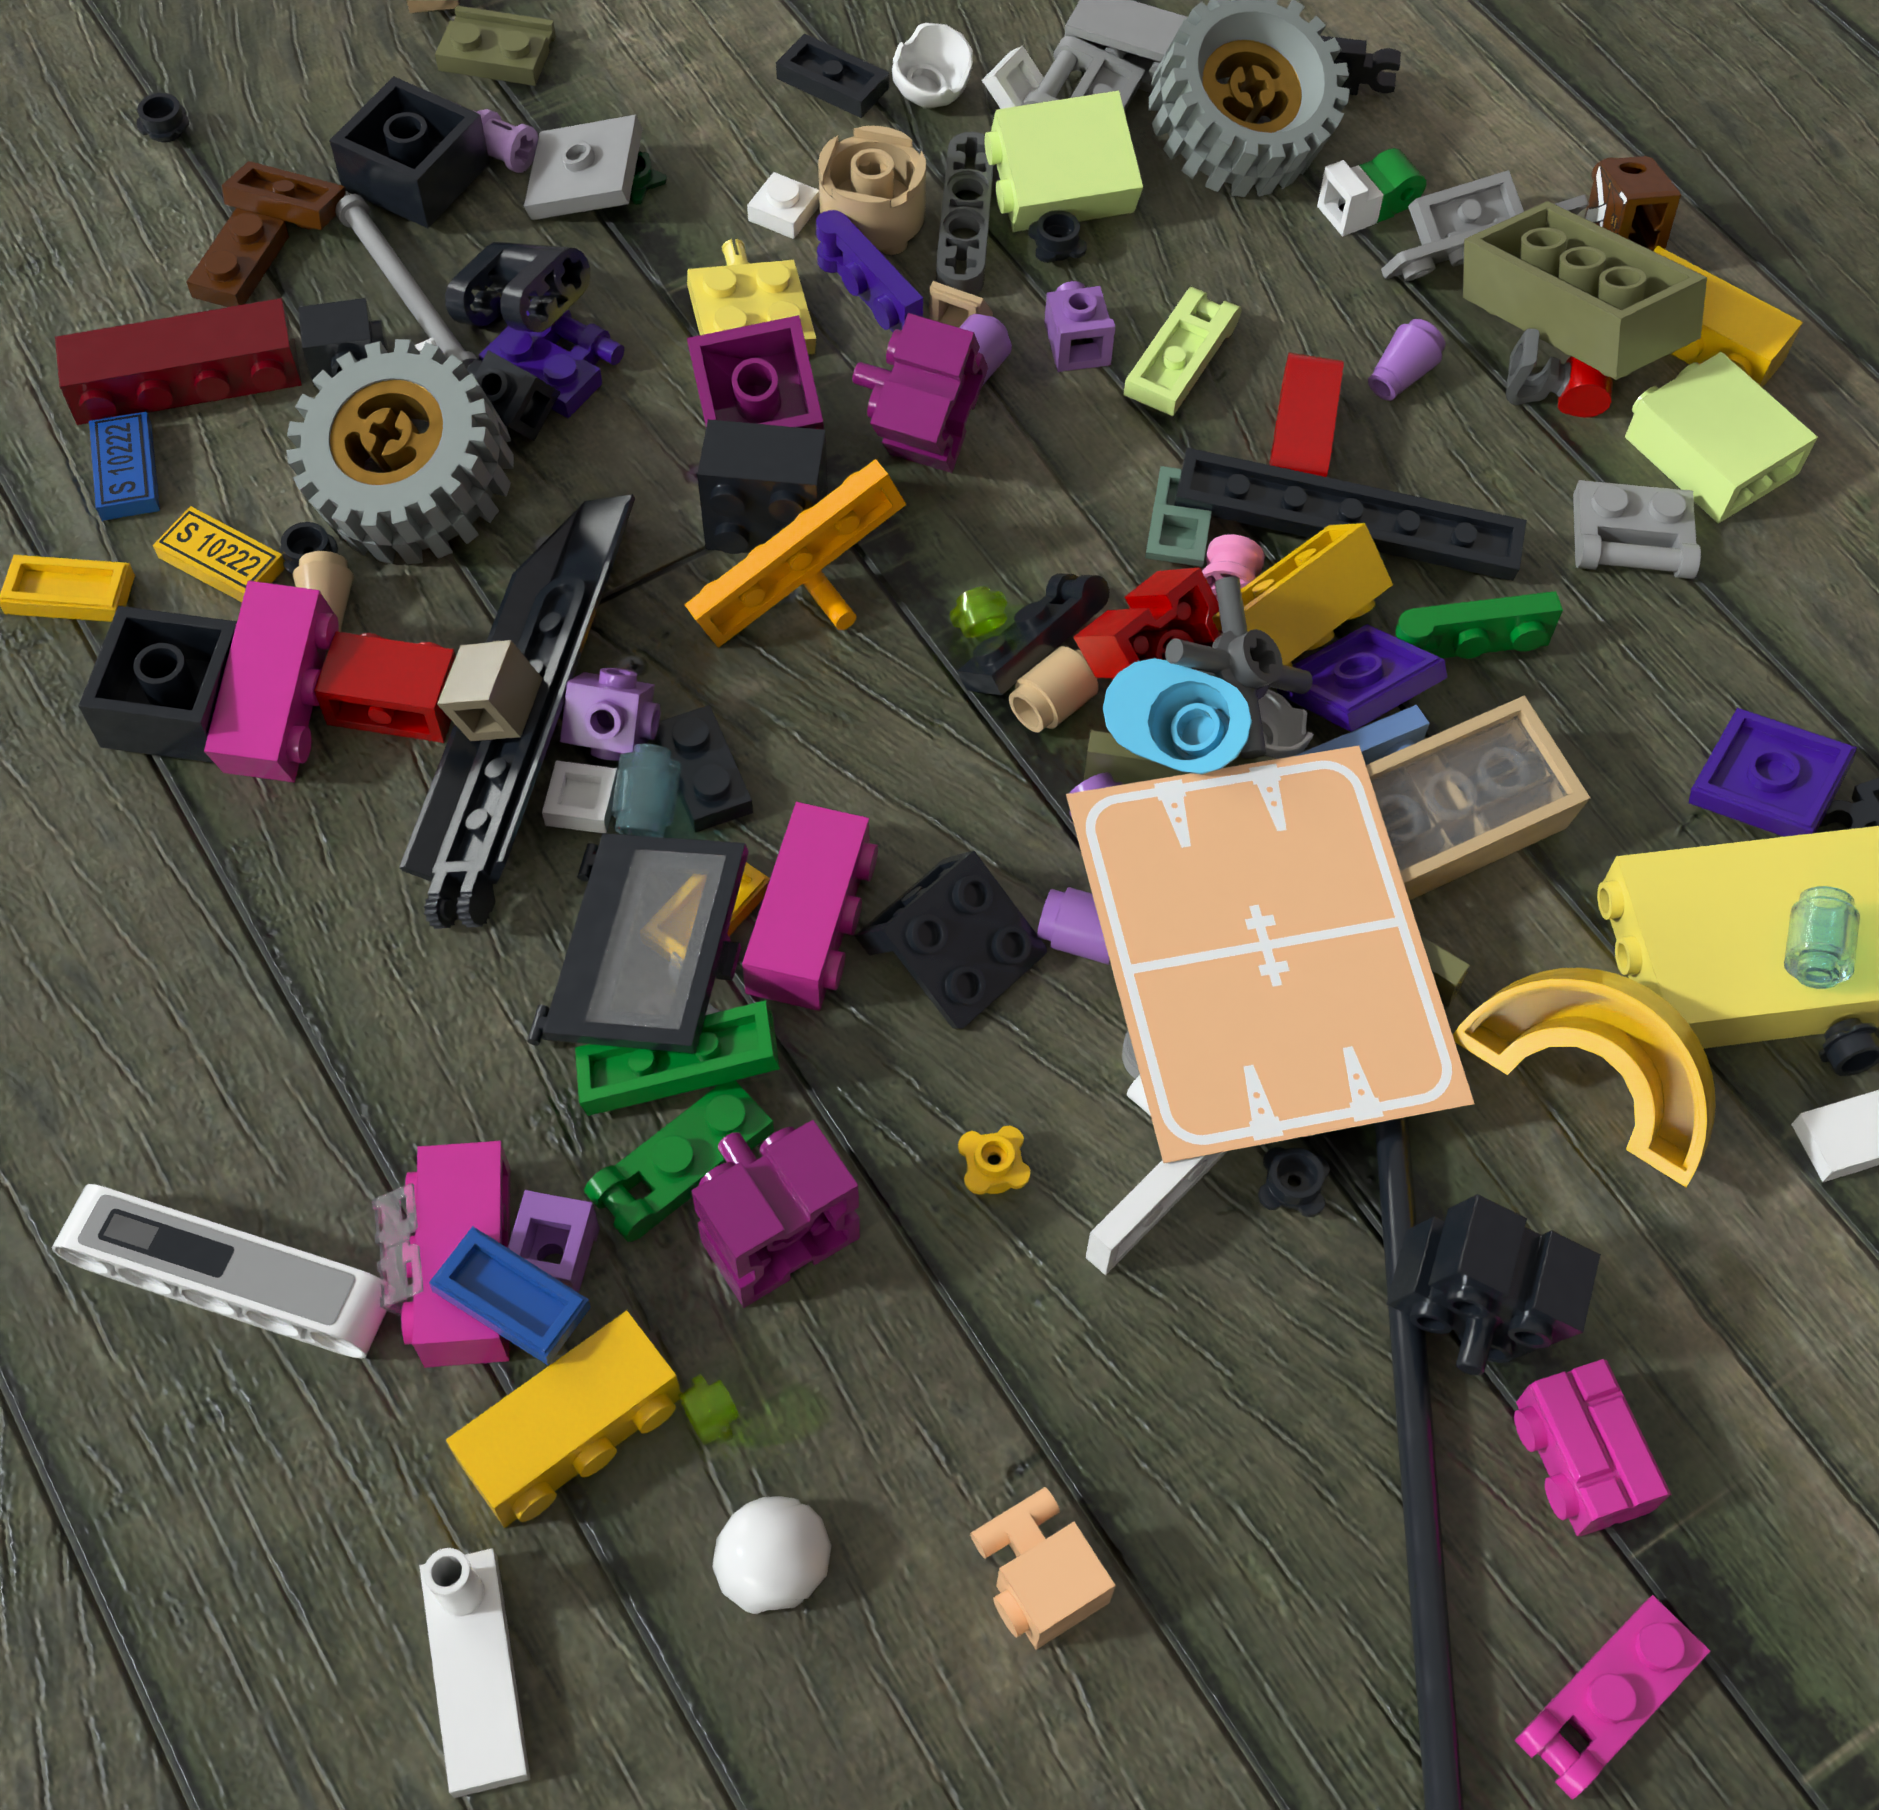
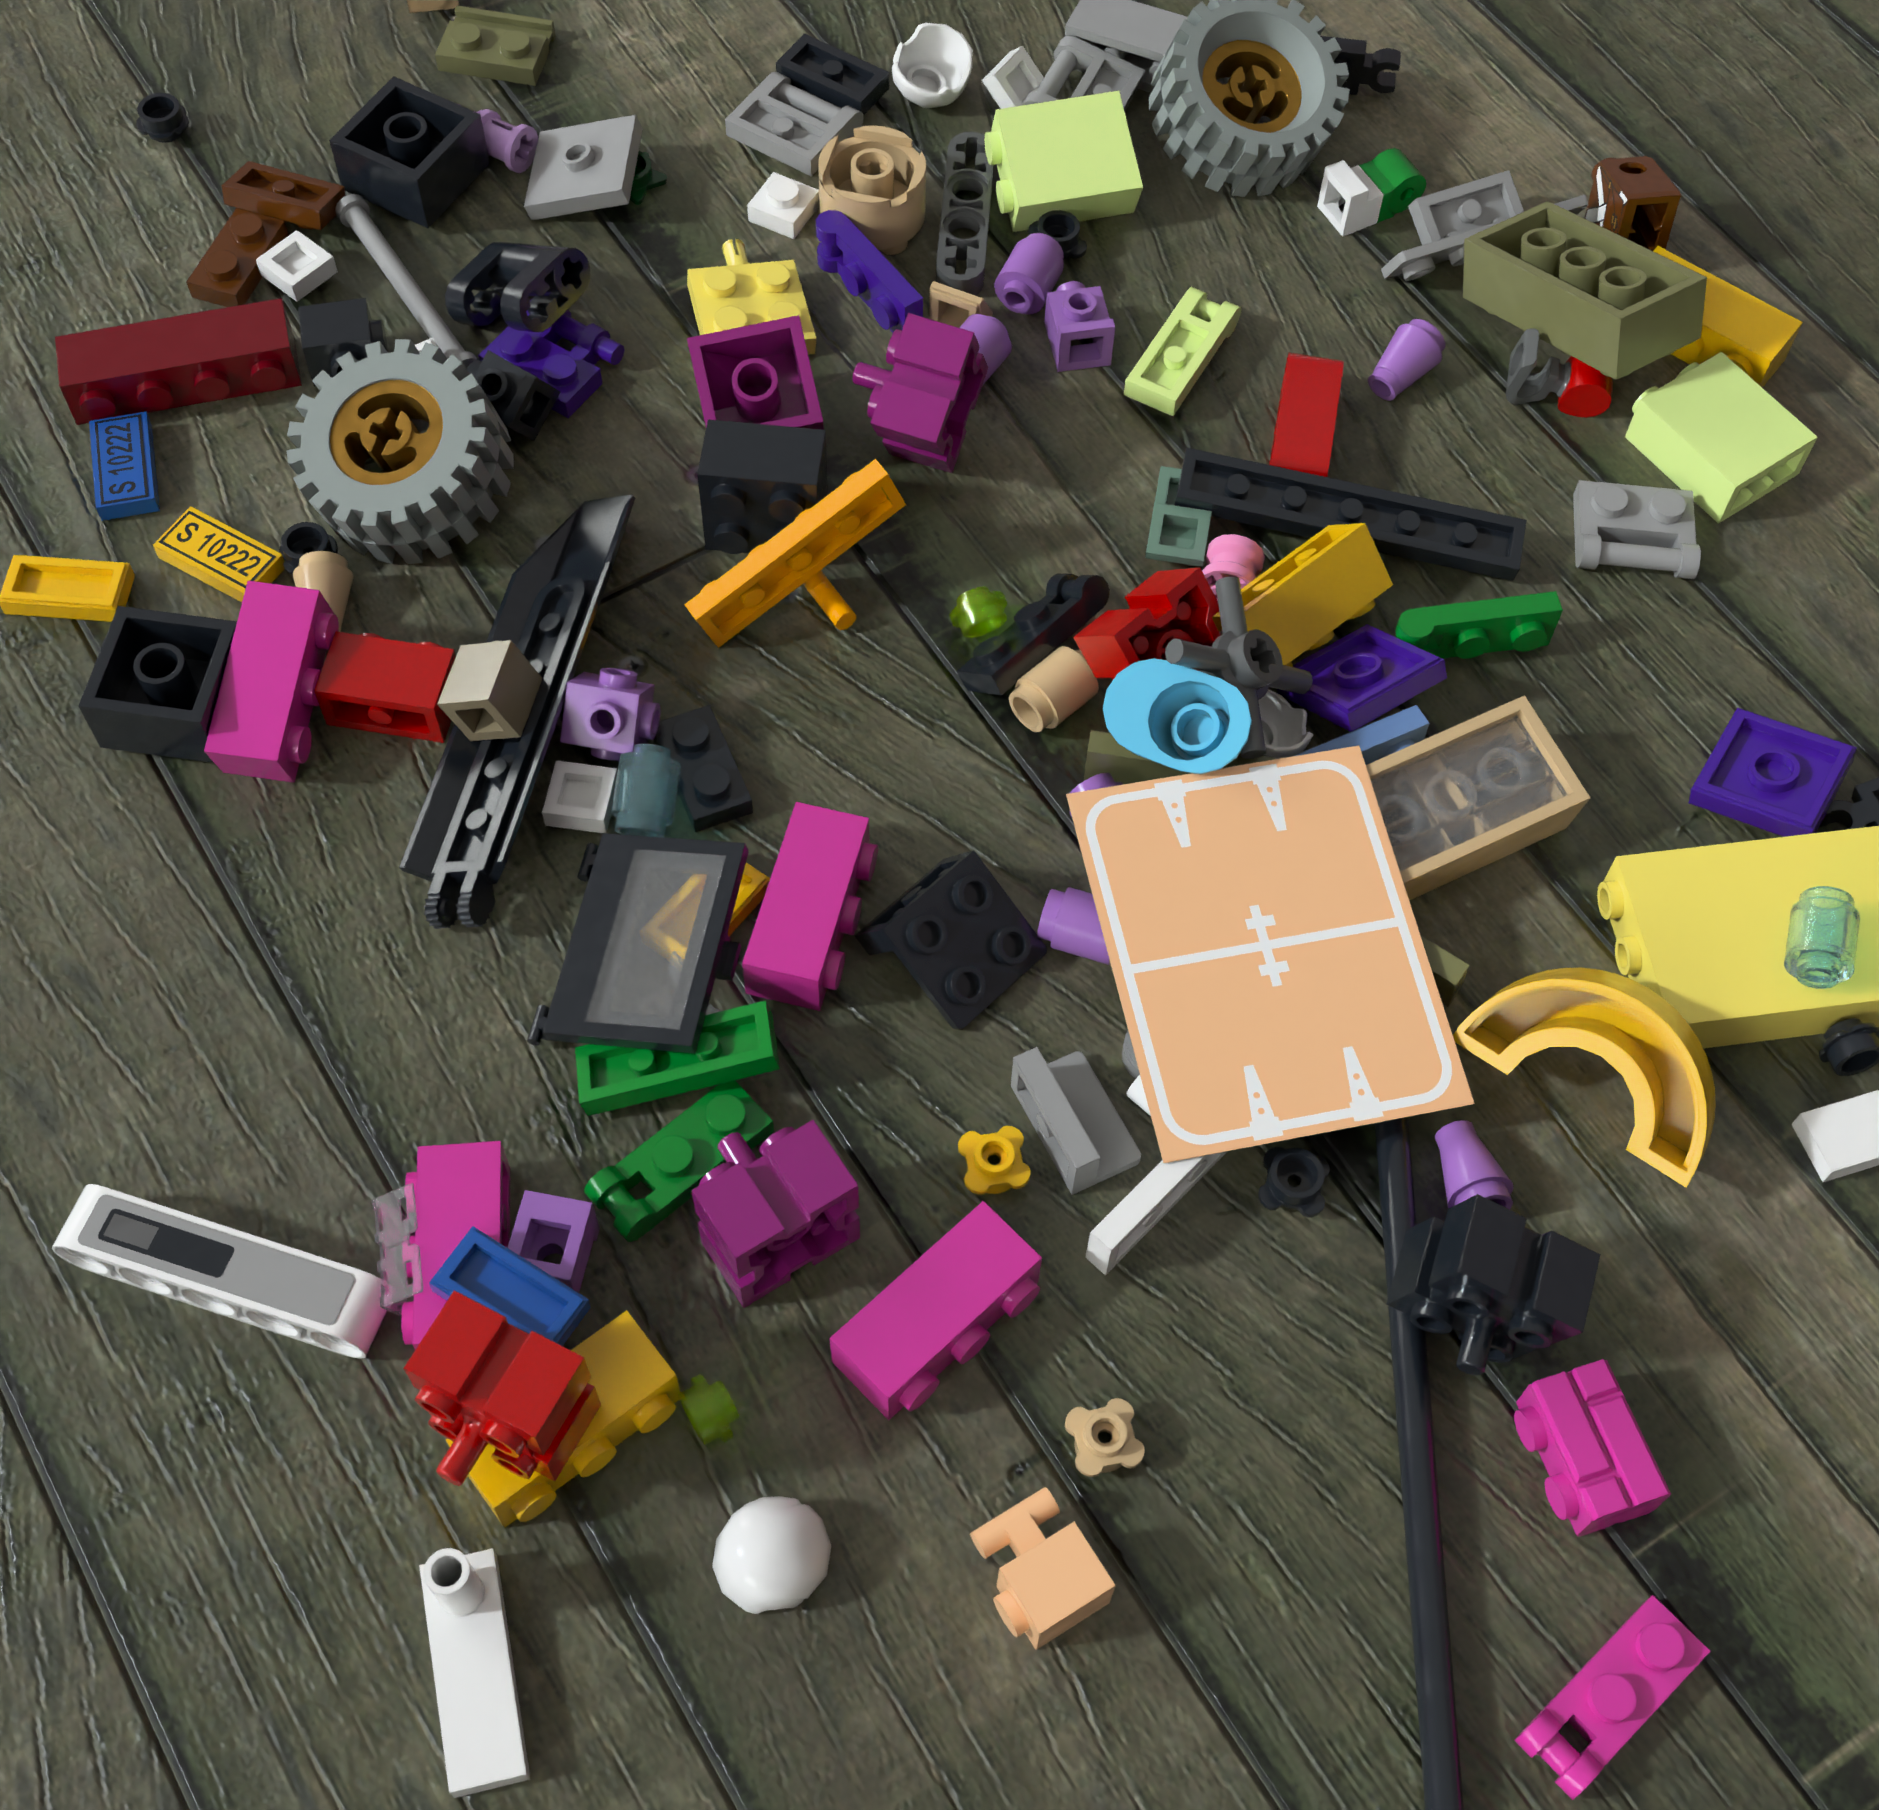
(296, 265): none -> white plate
(500, 1389): none -> red brick
(790, 123): none -> light grey plate
(937, 1312): none -> dark pink brick
(1030, 273): none -> medium lavender brick
(1073, 1118): none -> light grey panel
(1098, 1457): none -> tan plate
(1470, 1166): none -> medium lavender cone

